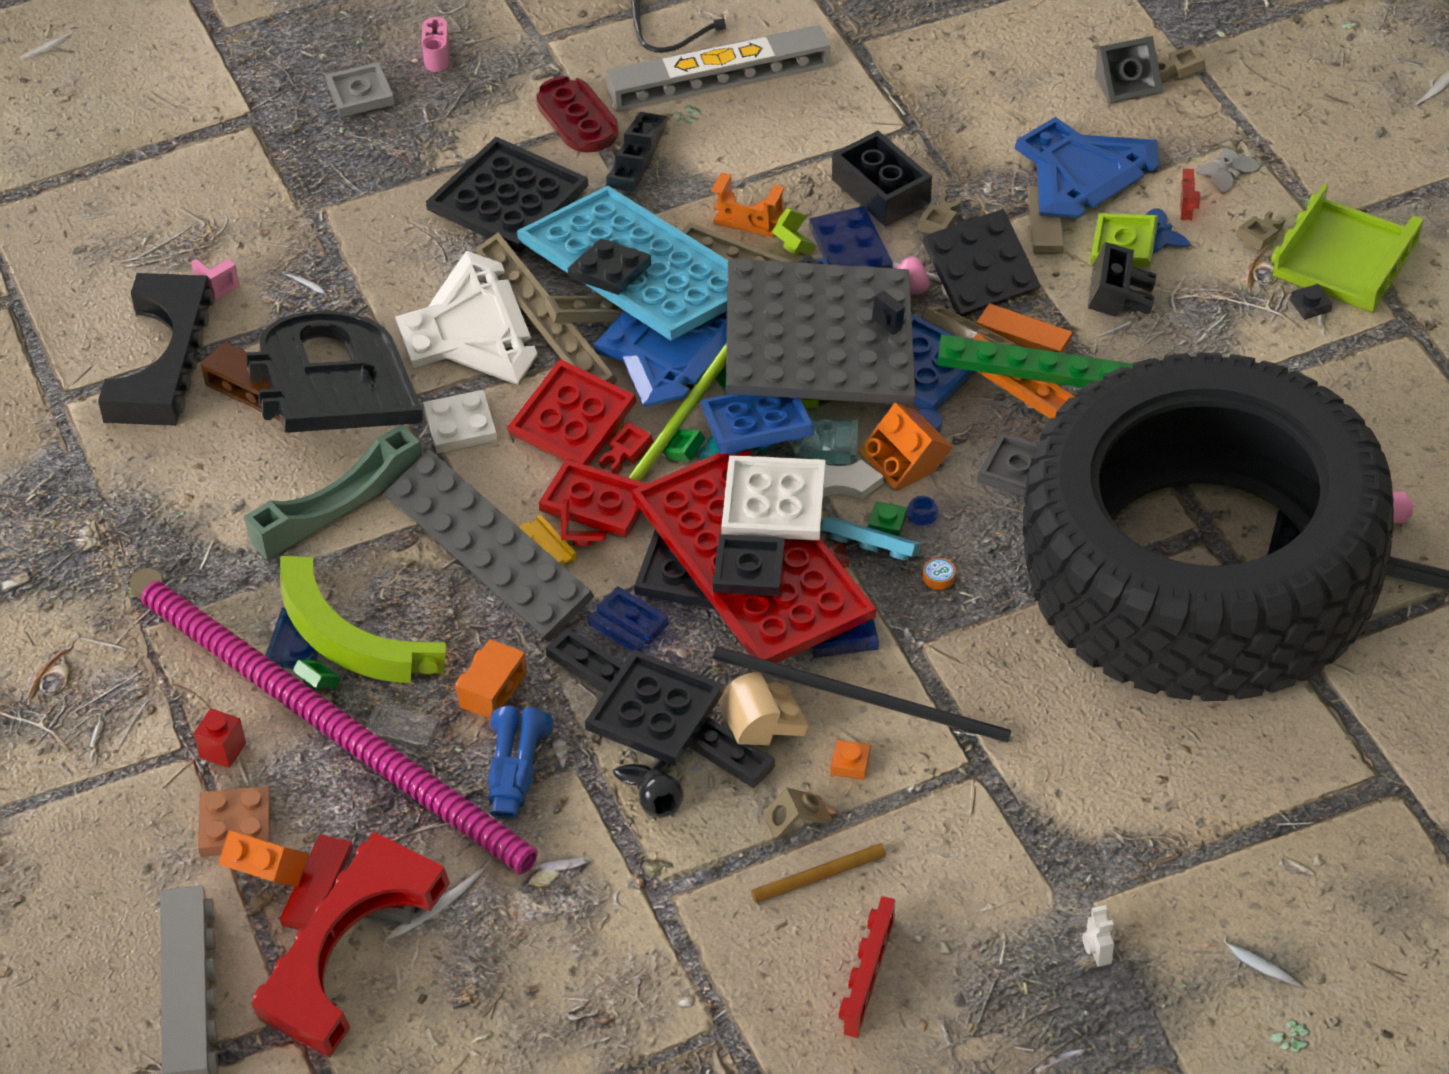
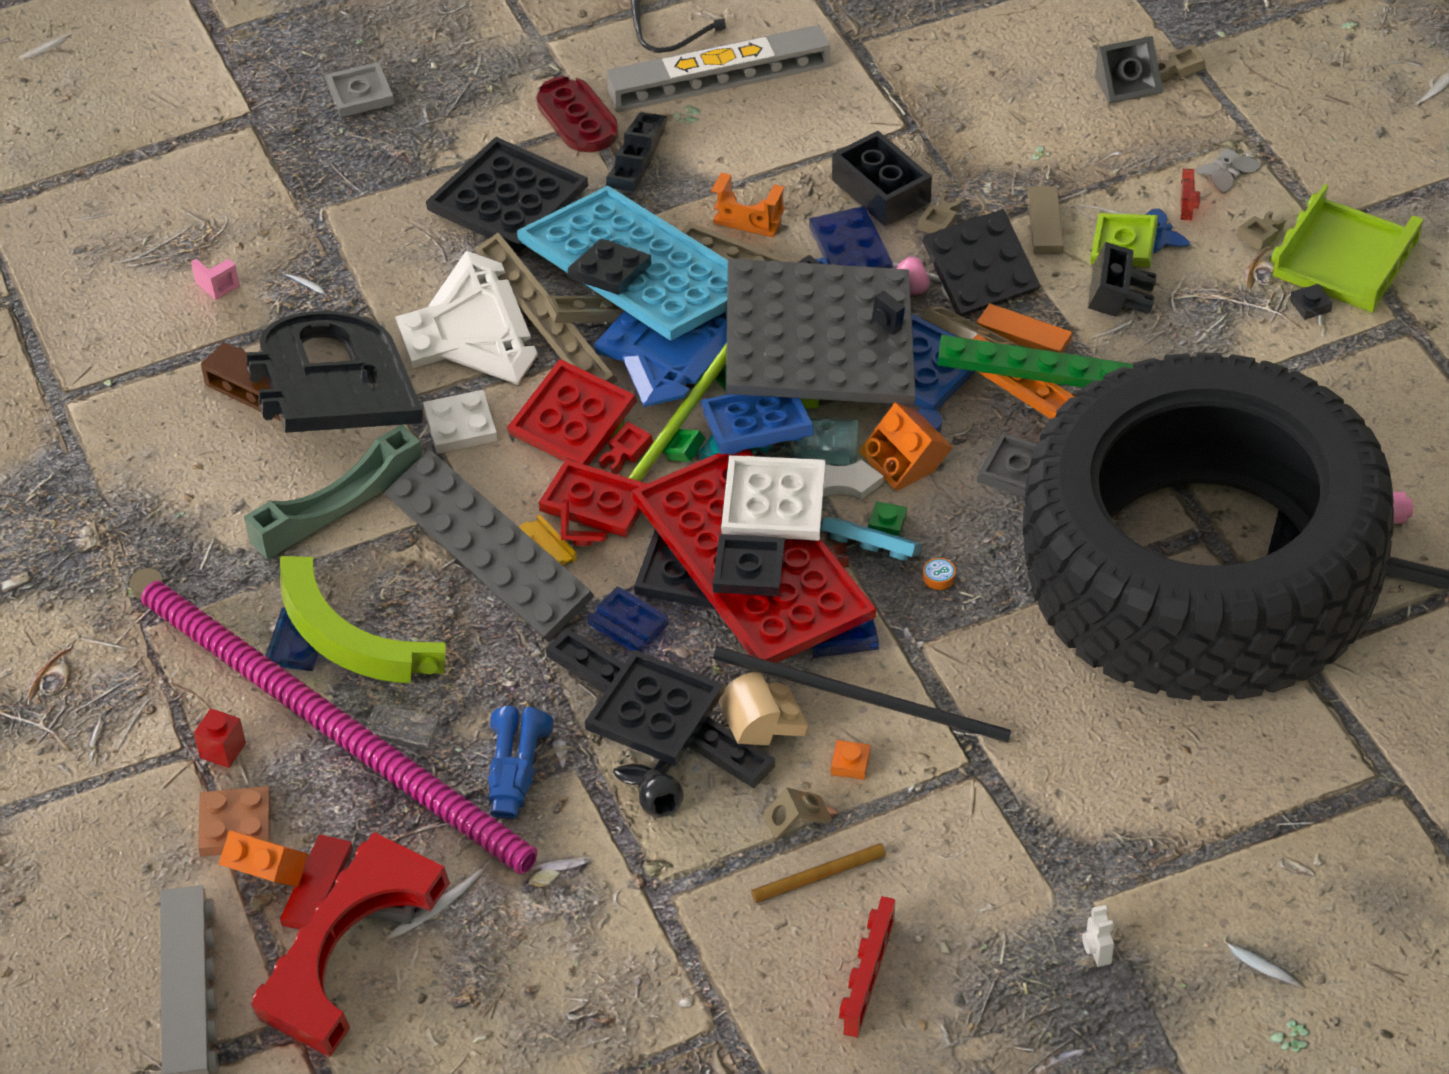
(158, 391): black arch -> none
(316, 674): green plate -> none
(435, 44): bright pink beam -> none
(491, 678): orange brick -> none
(787, 230): lime bracket -> none
(922, 510): clear blue plate -> none
(1083, 166): blue plate -> none

